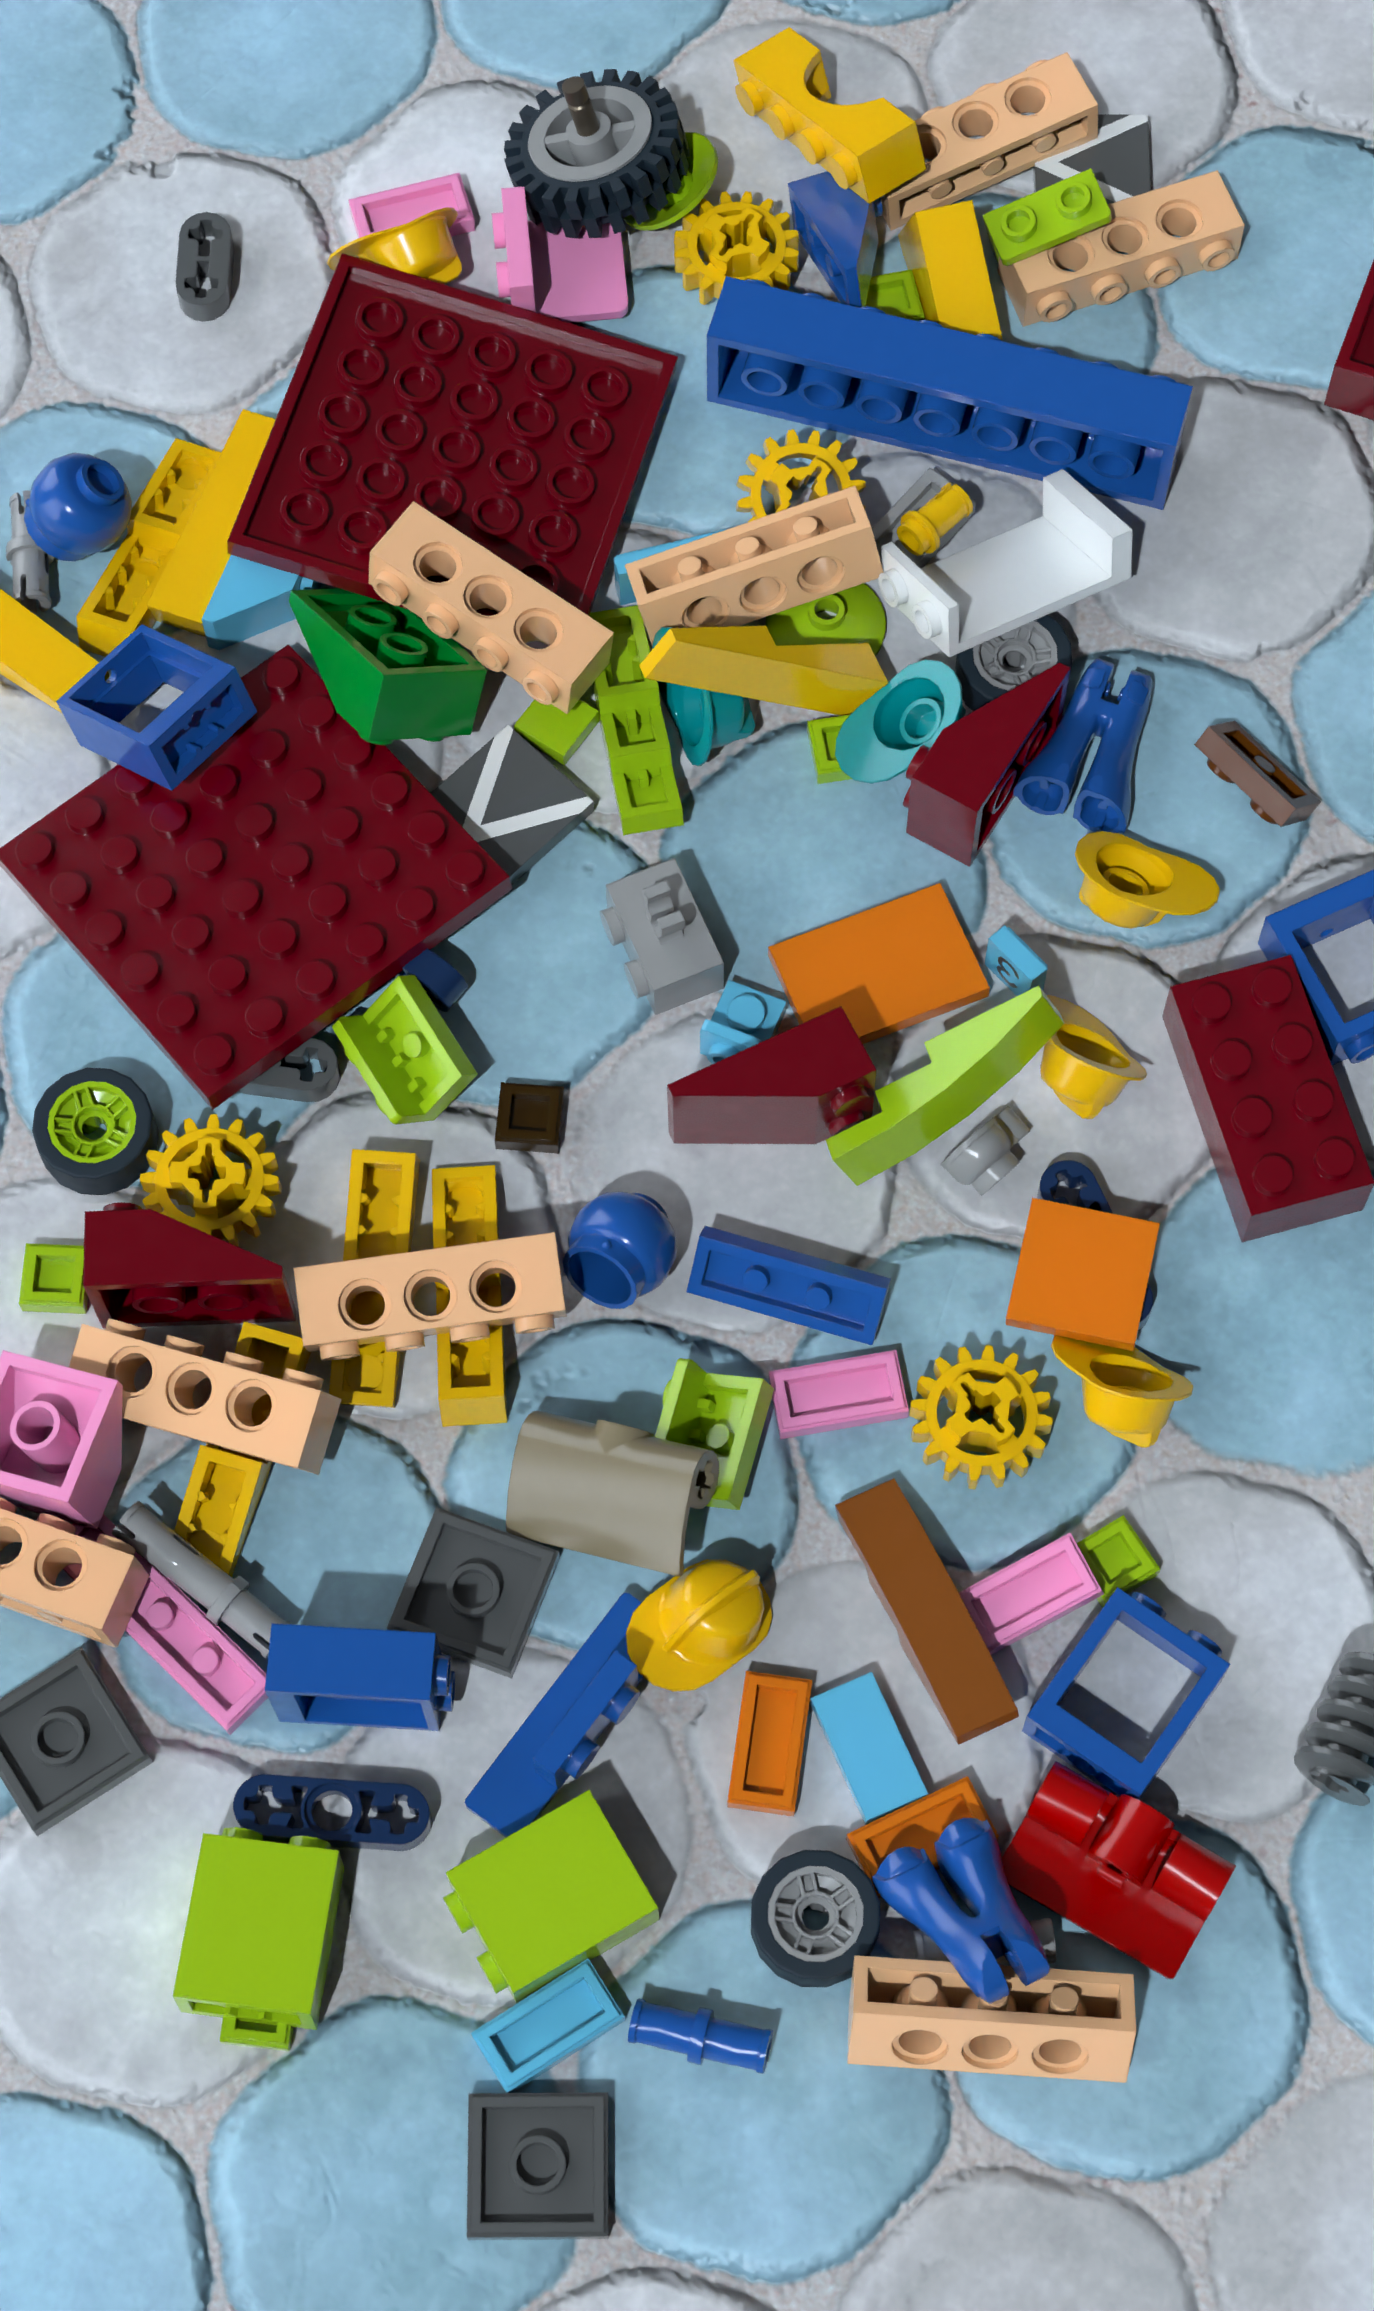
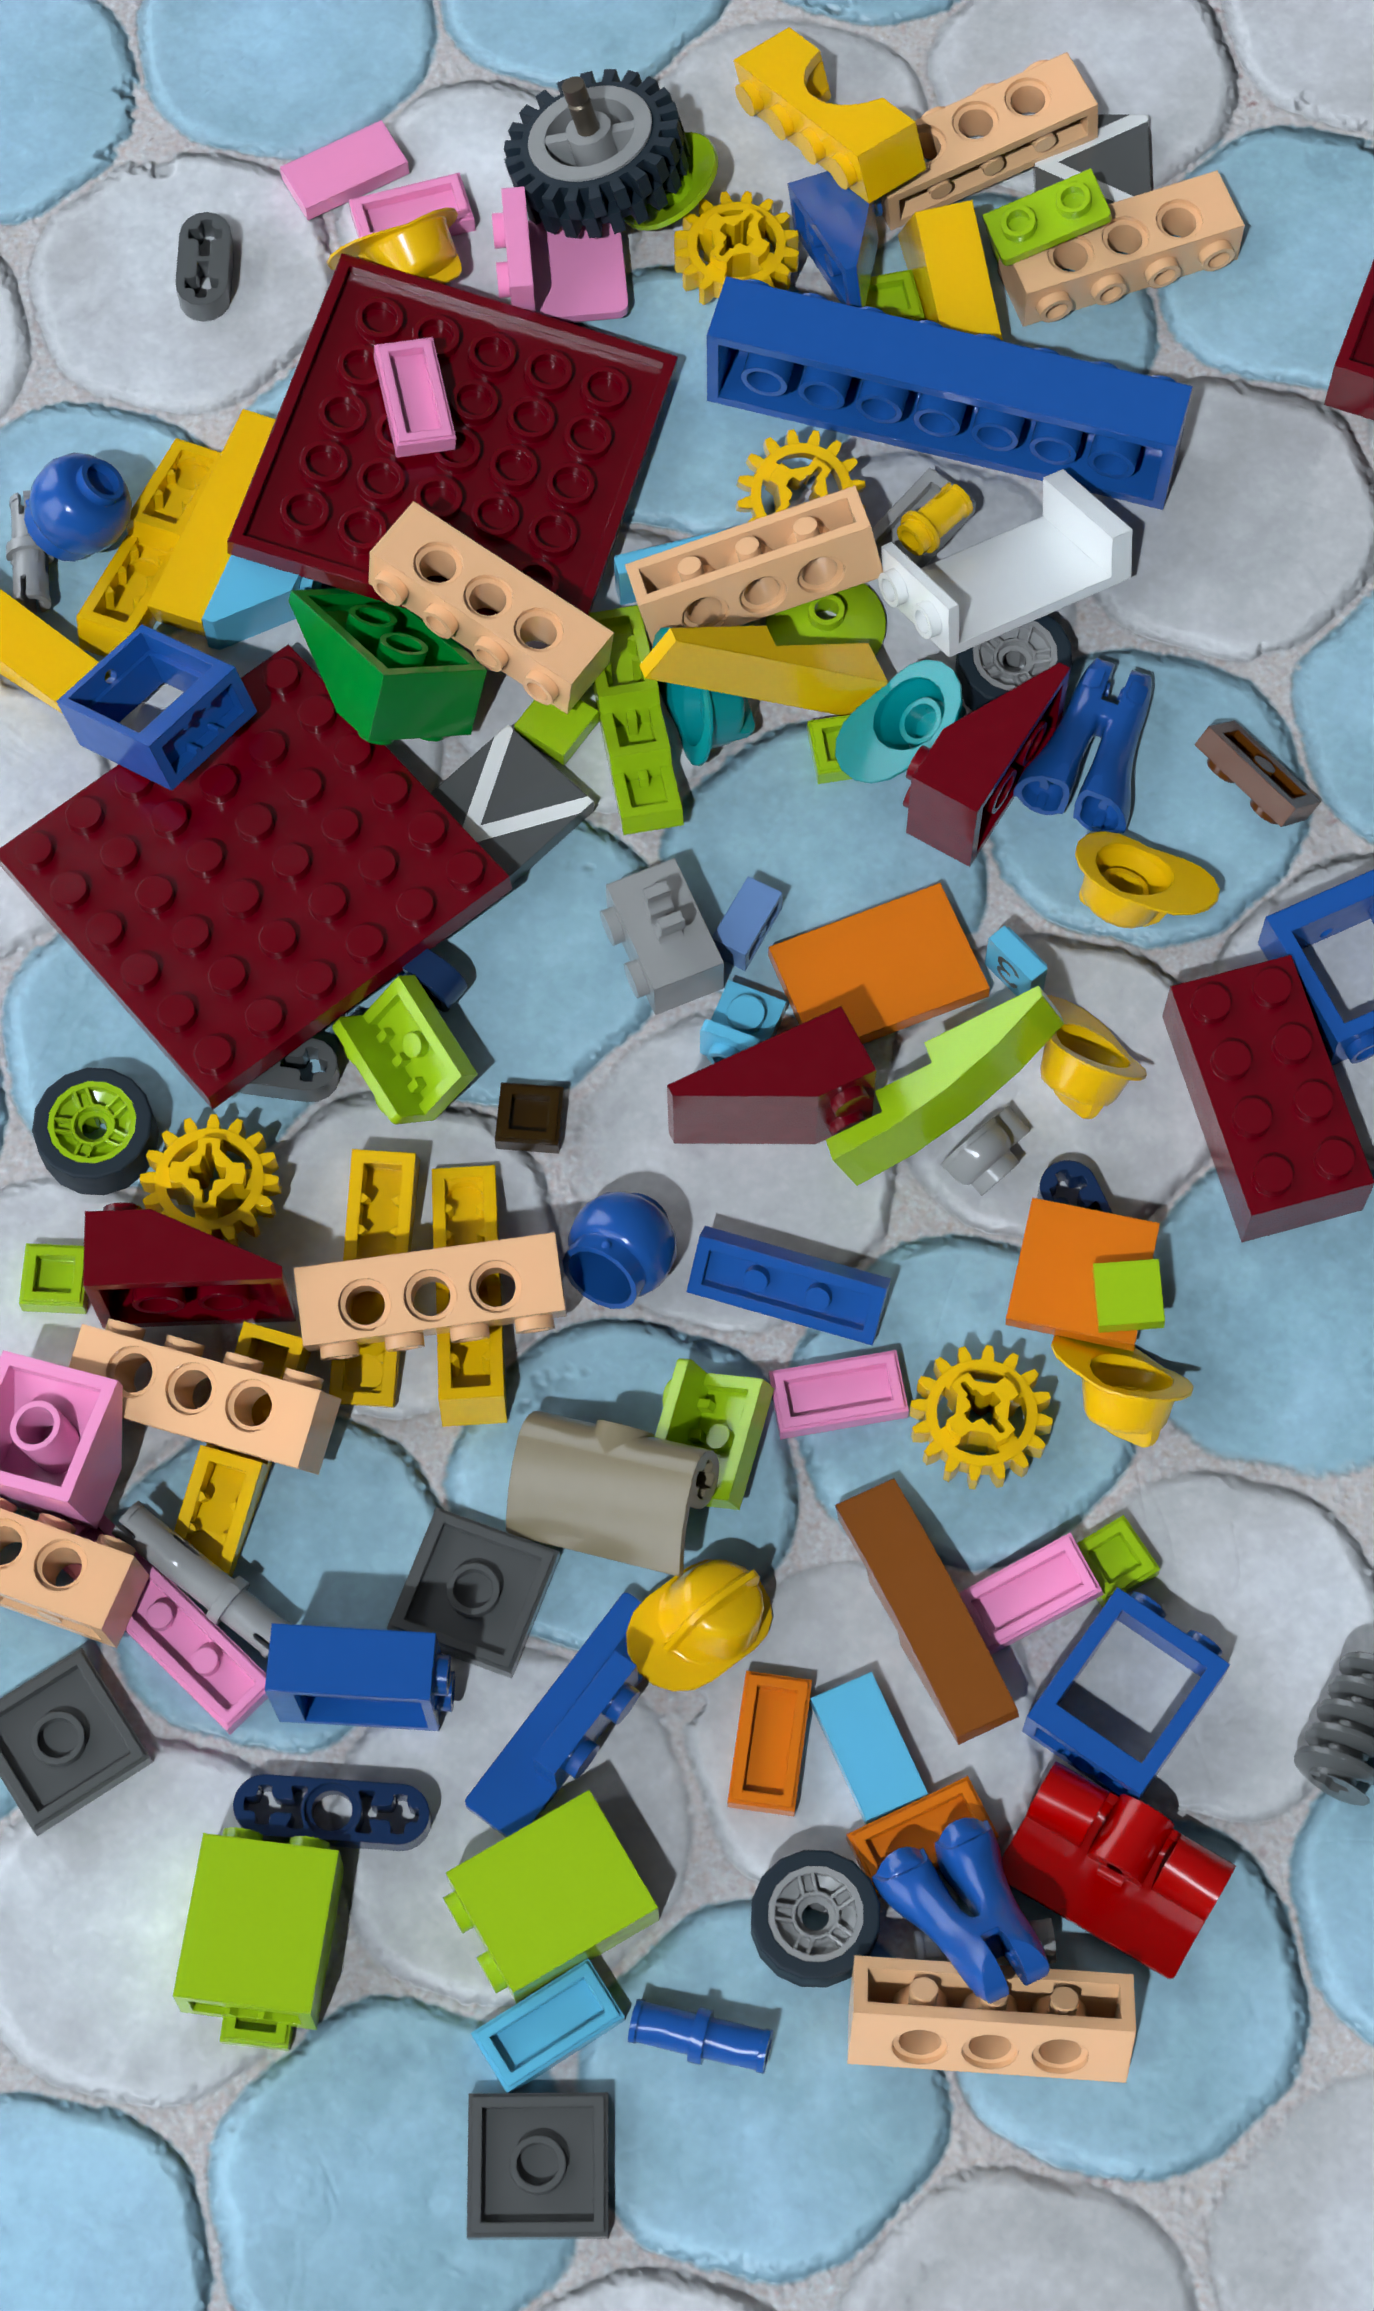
(344, 170): none -> bright pink tile
(414, 397): none -> bright pink tile
(747, 922): none -> medium blue piece
(1128, 1295): none -> lime tile

